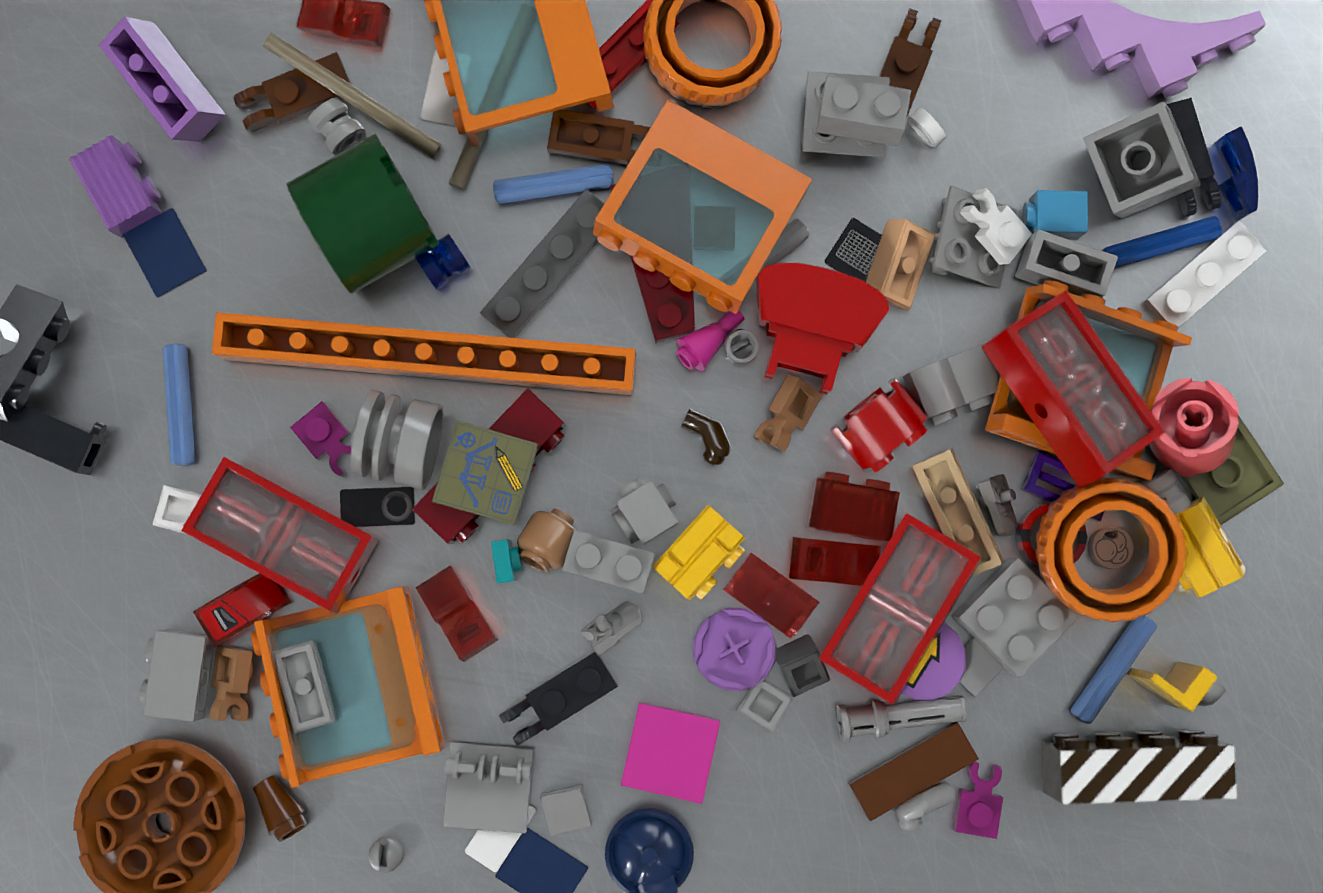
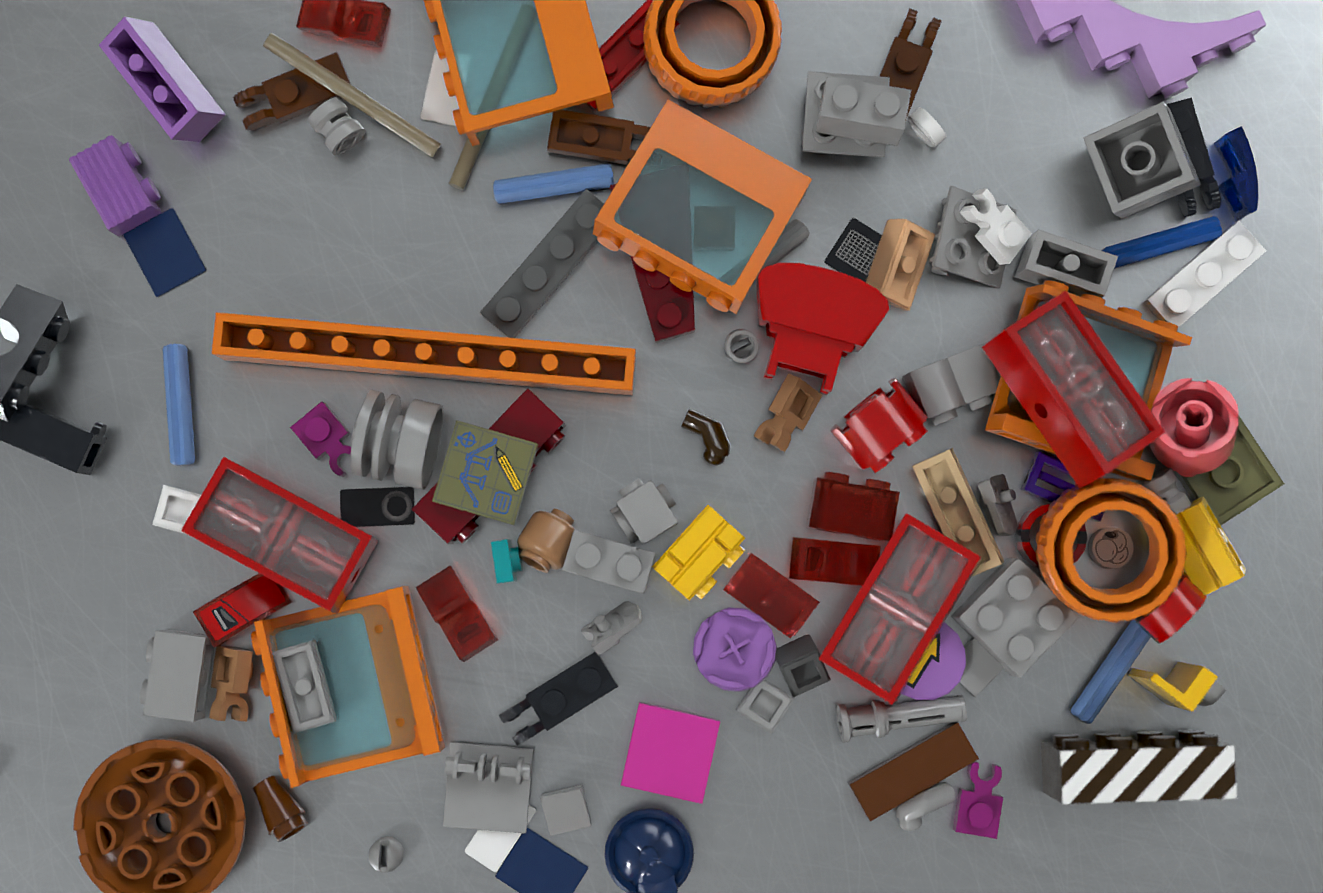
(362, 214): dark green brick -> none
(443, 262): clear blue wheel -> none
(701, 345): dark pink cone -> none
(1057, 213): dark azure brick -> none
(1174, 612): none -> red piece

